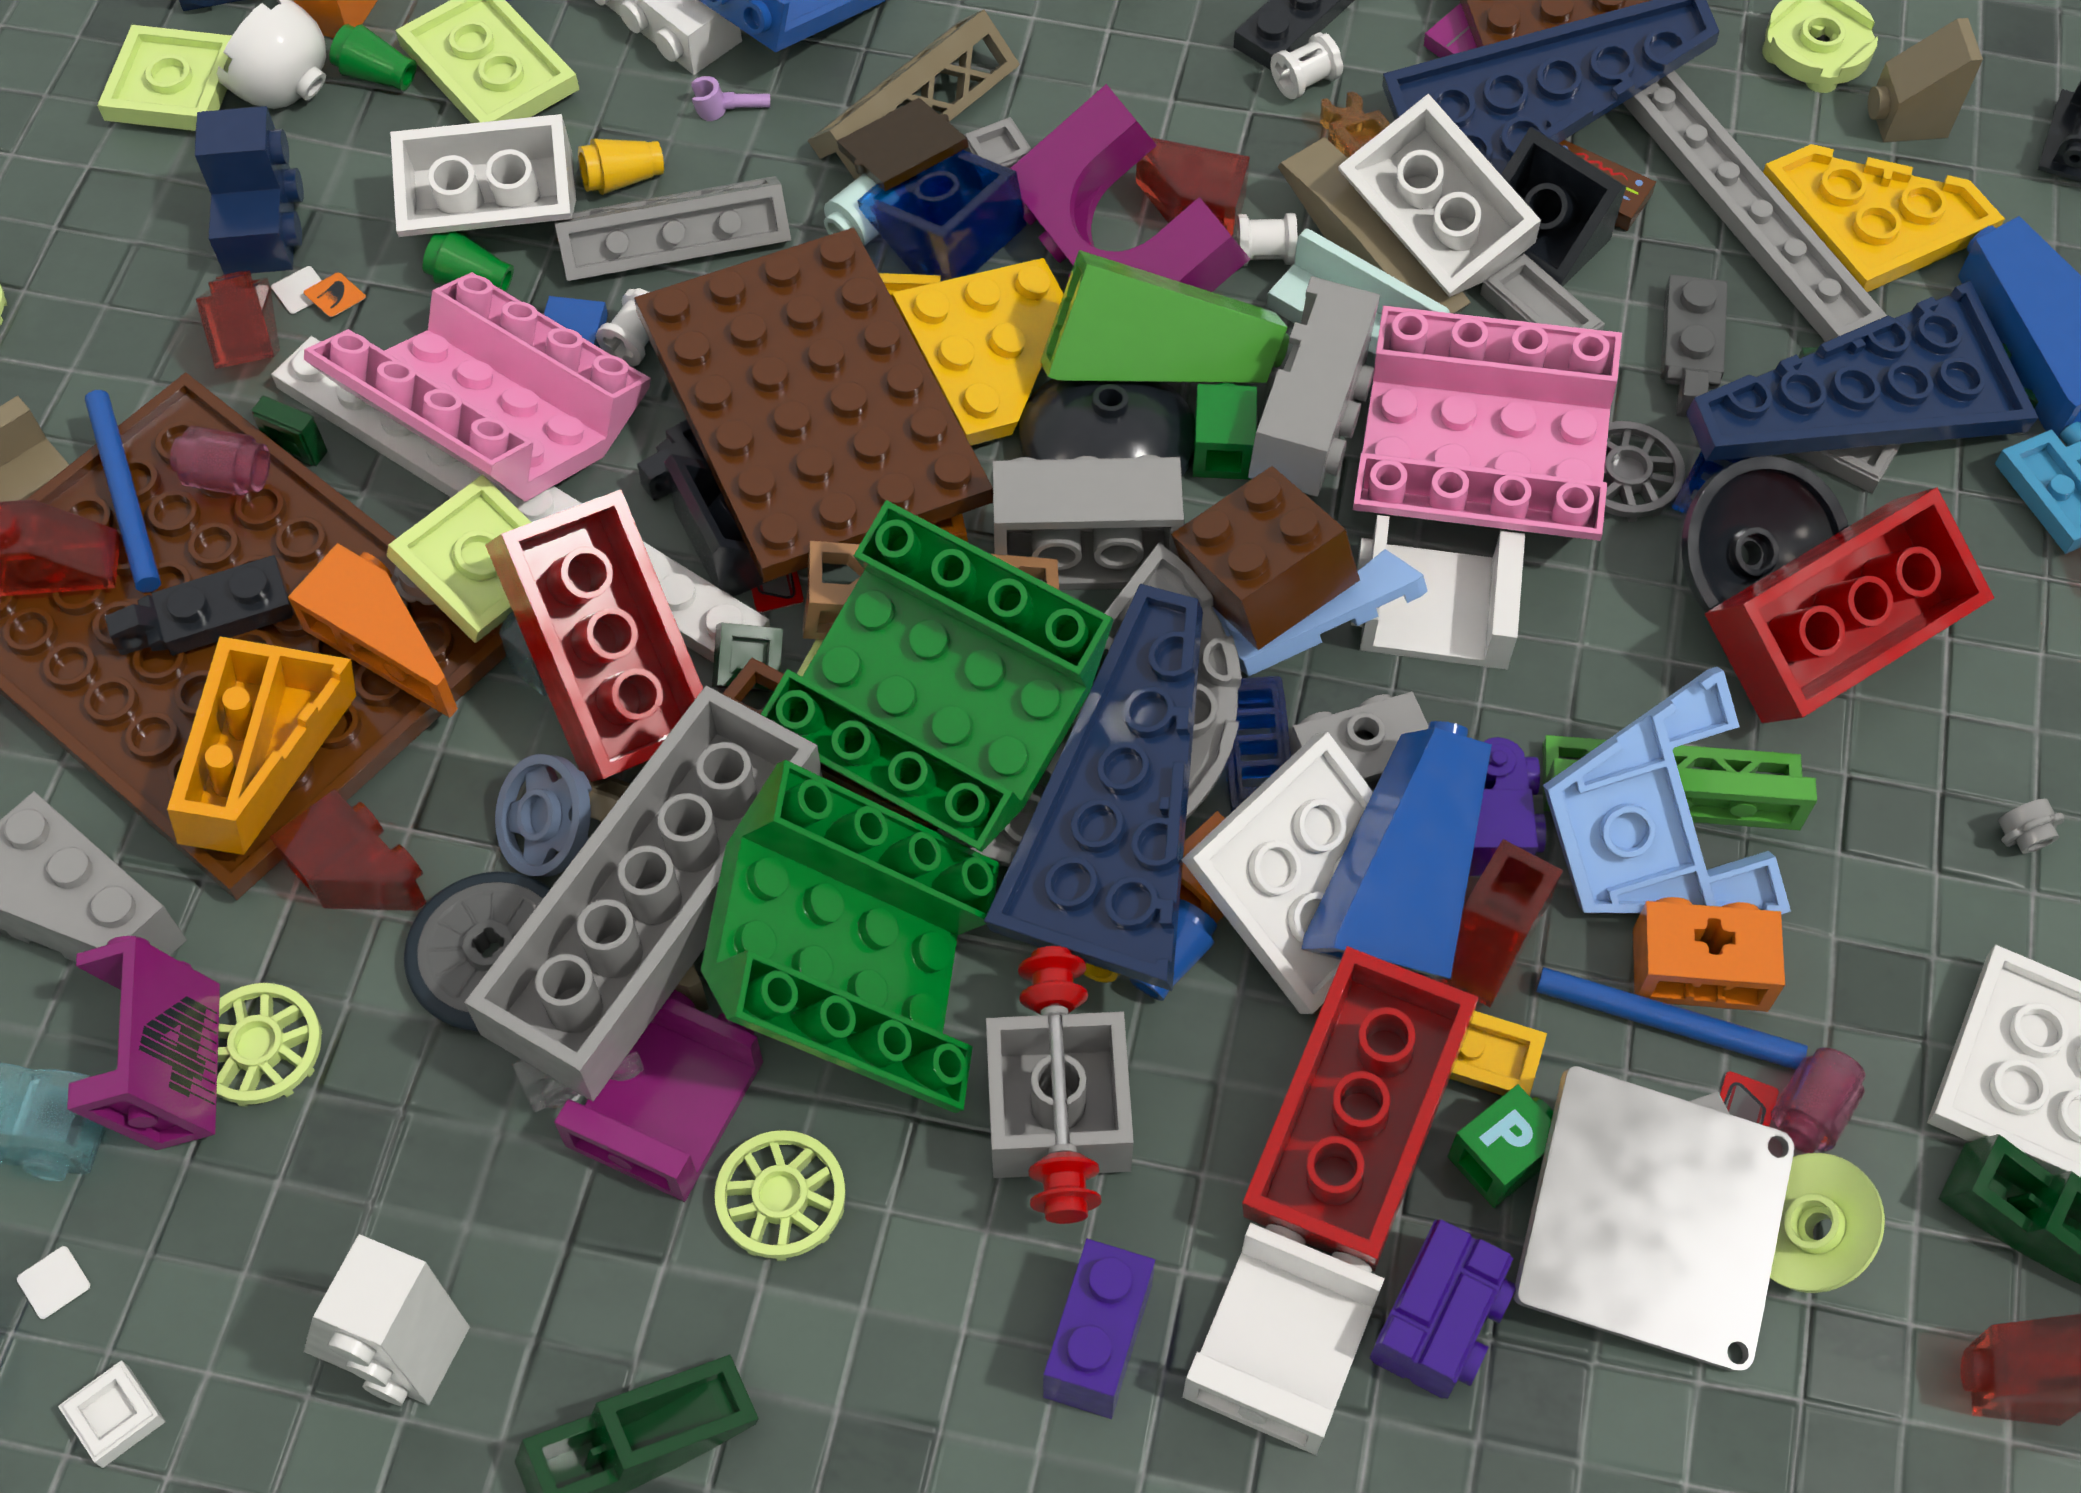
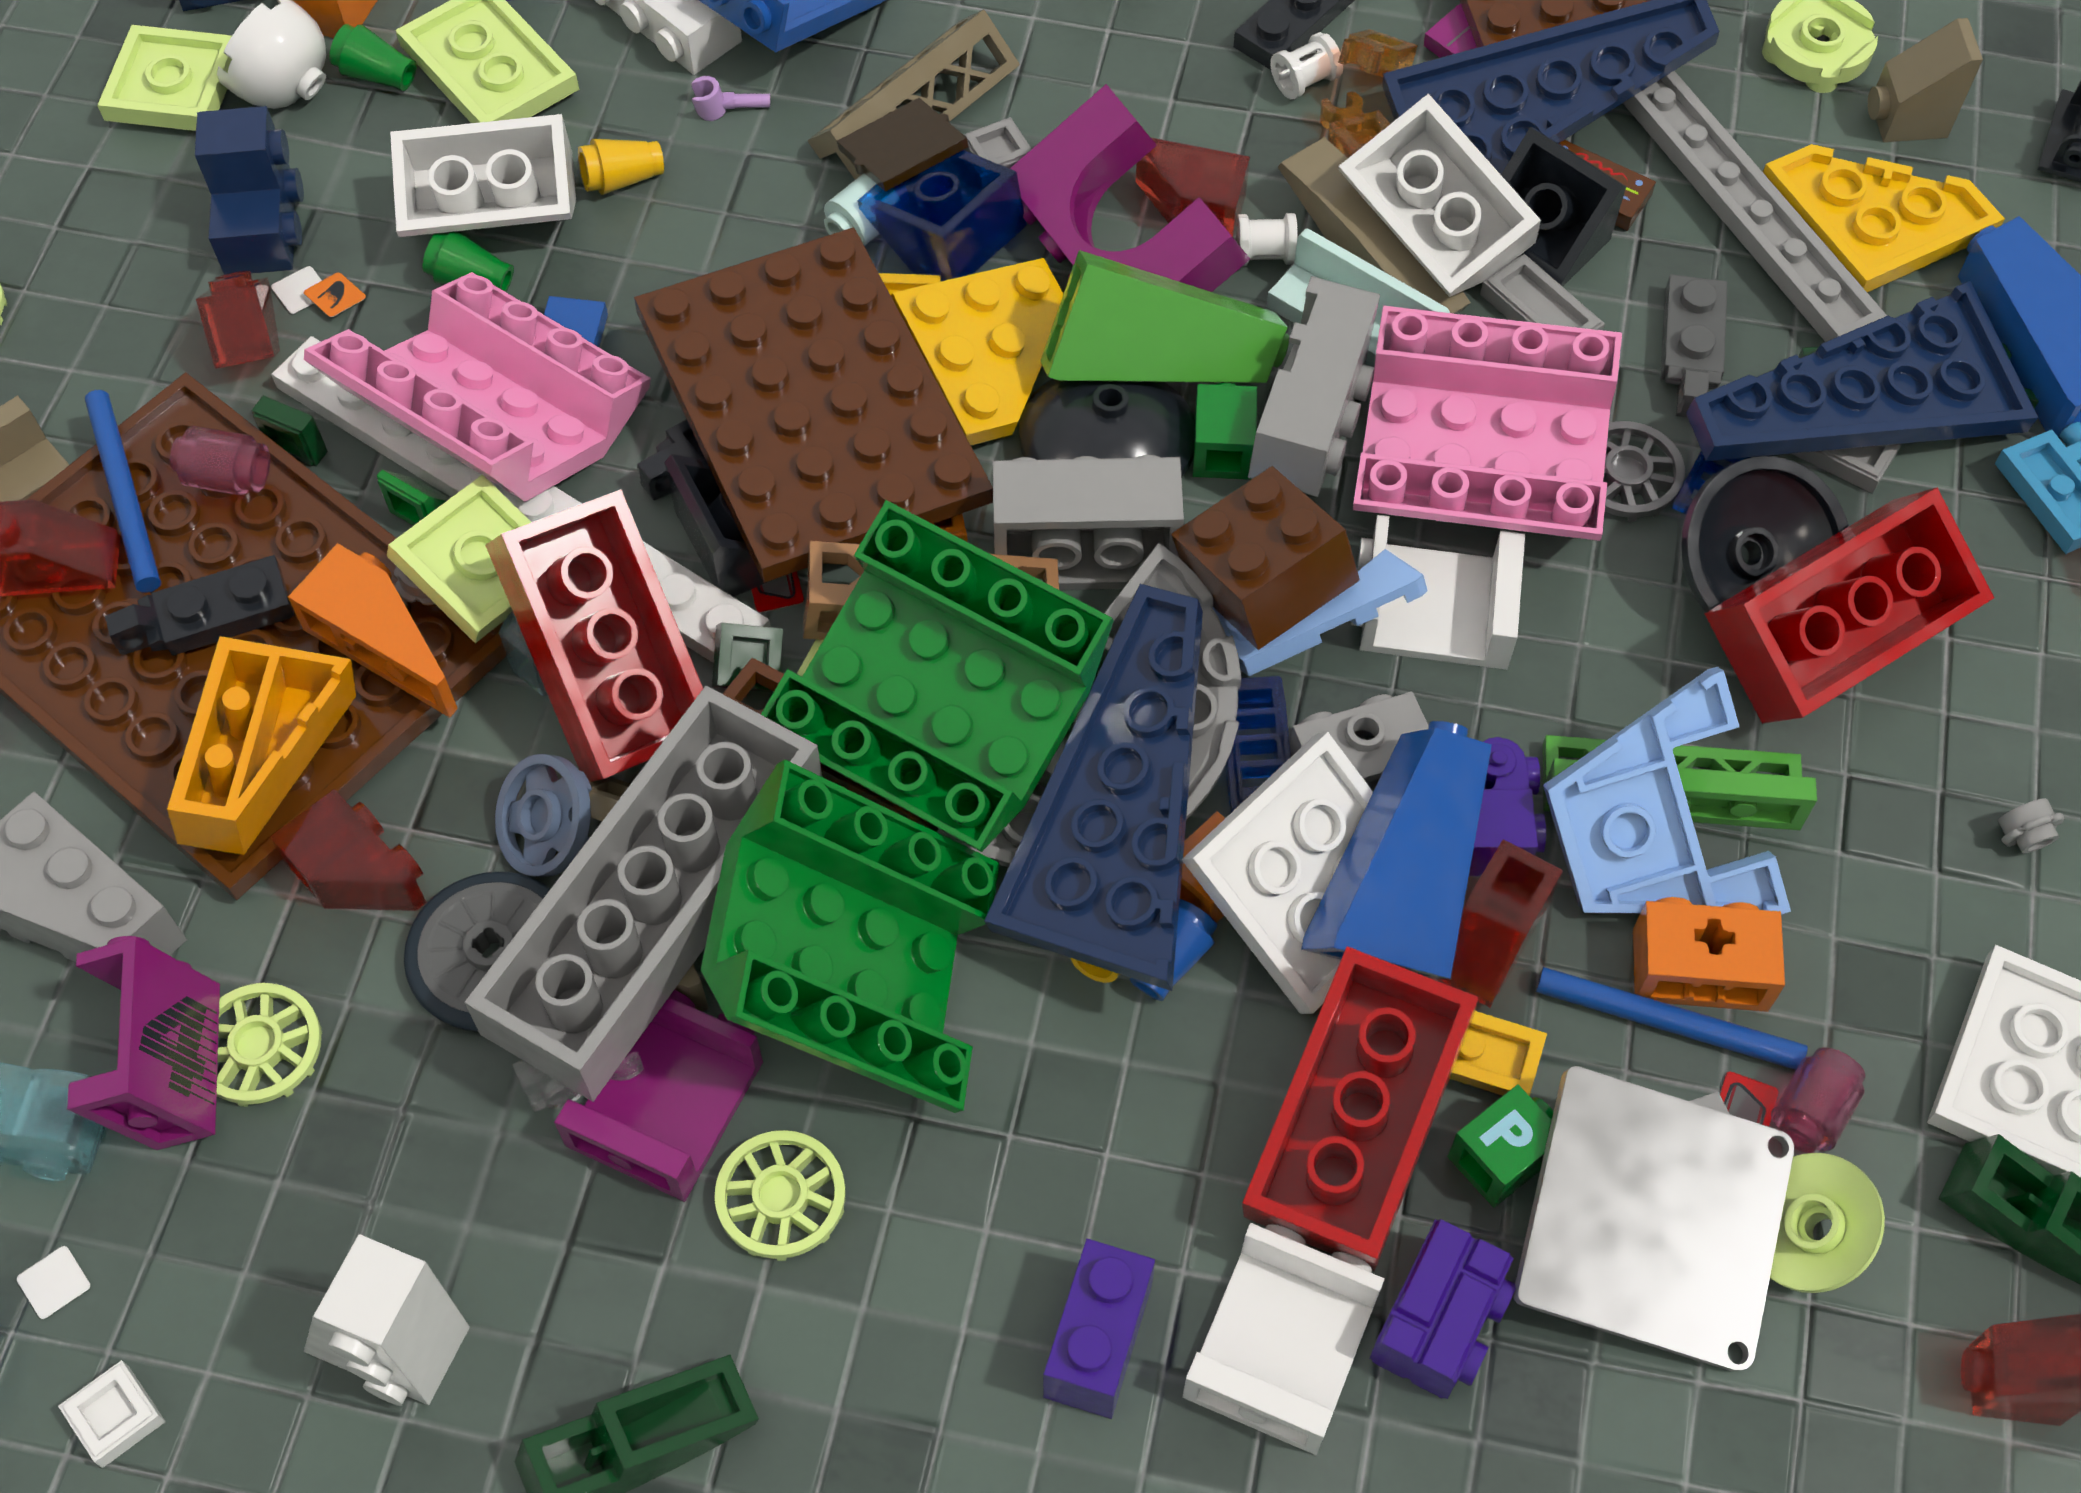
(408, 496): none -> green slope
(625, 334): white bush -> none
(673, 228): light grey fence -> none
(1059, 1089): light grey brick -> none
(1377, 52): none -> clear orange plate

